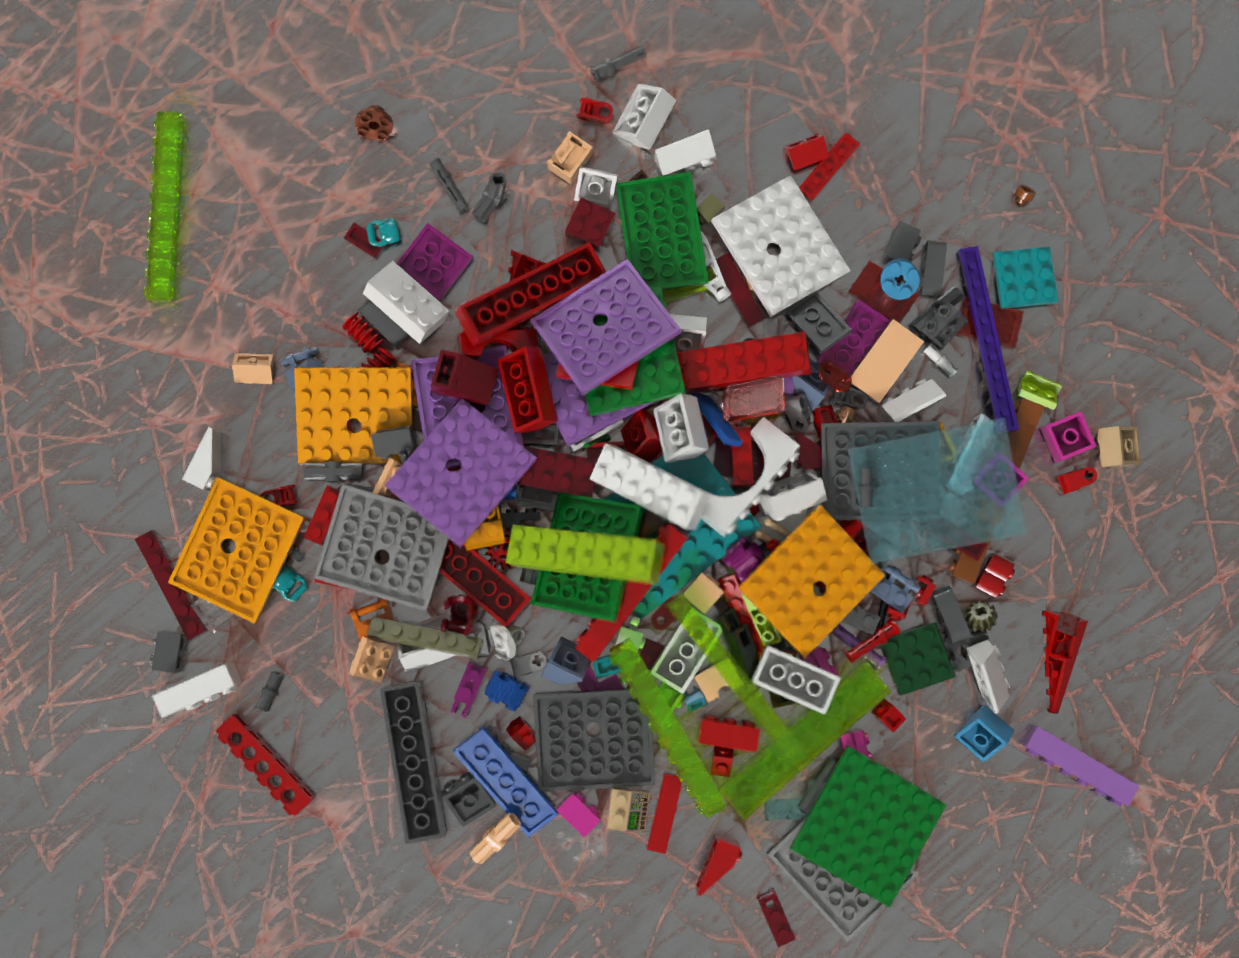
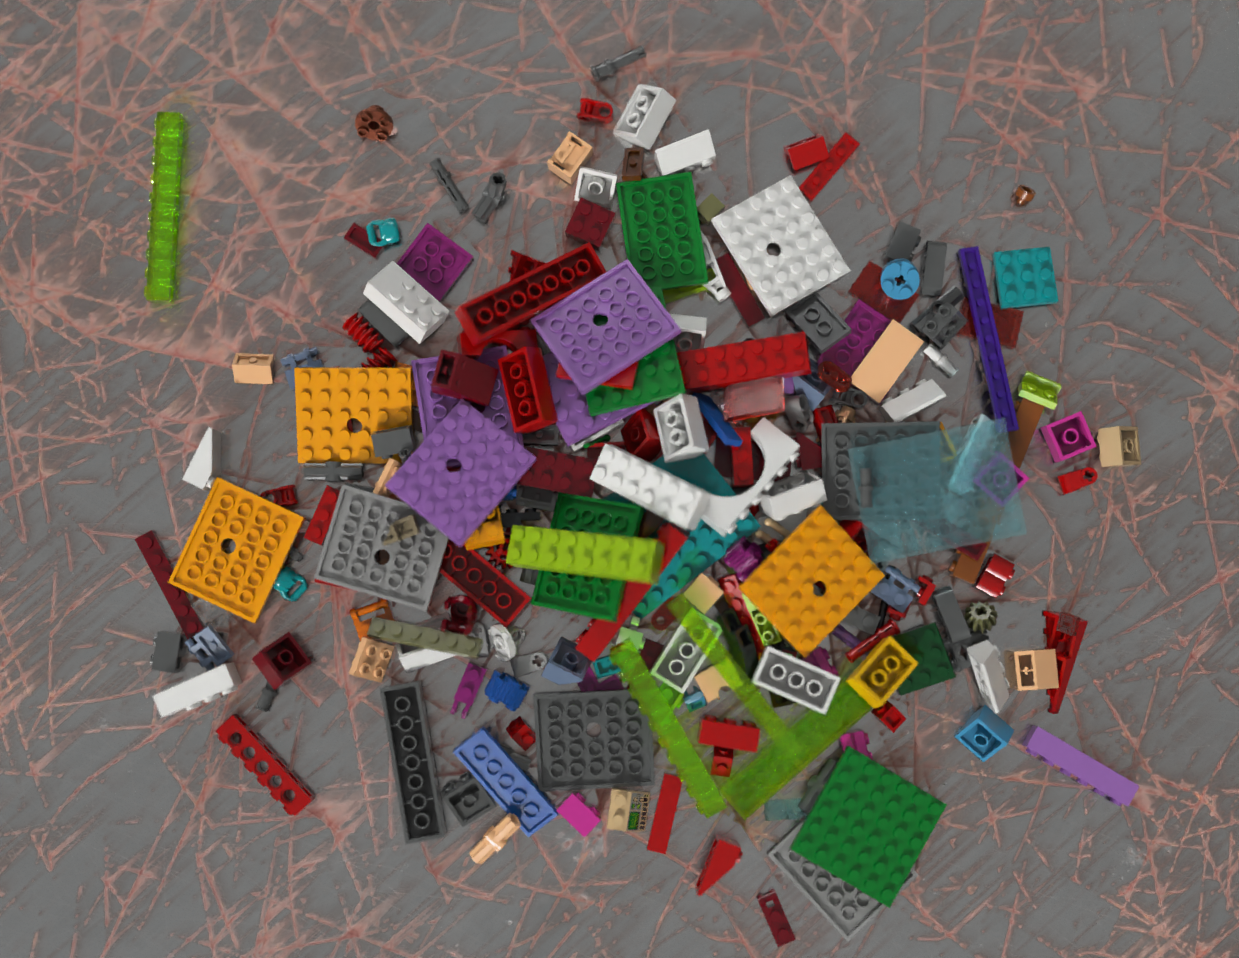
(212, 644): none -> sand blue plate
(281, 660): none -> dark red brick
(402, 529): none -> dark tan slope
(633, 164): none -> reddish brown plate
(882, 672): none -> yellow brick
(1036, 669): none -> light nougat slope

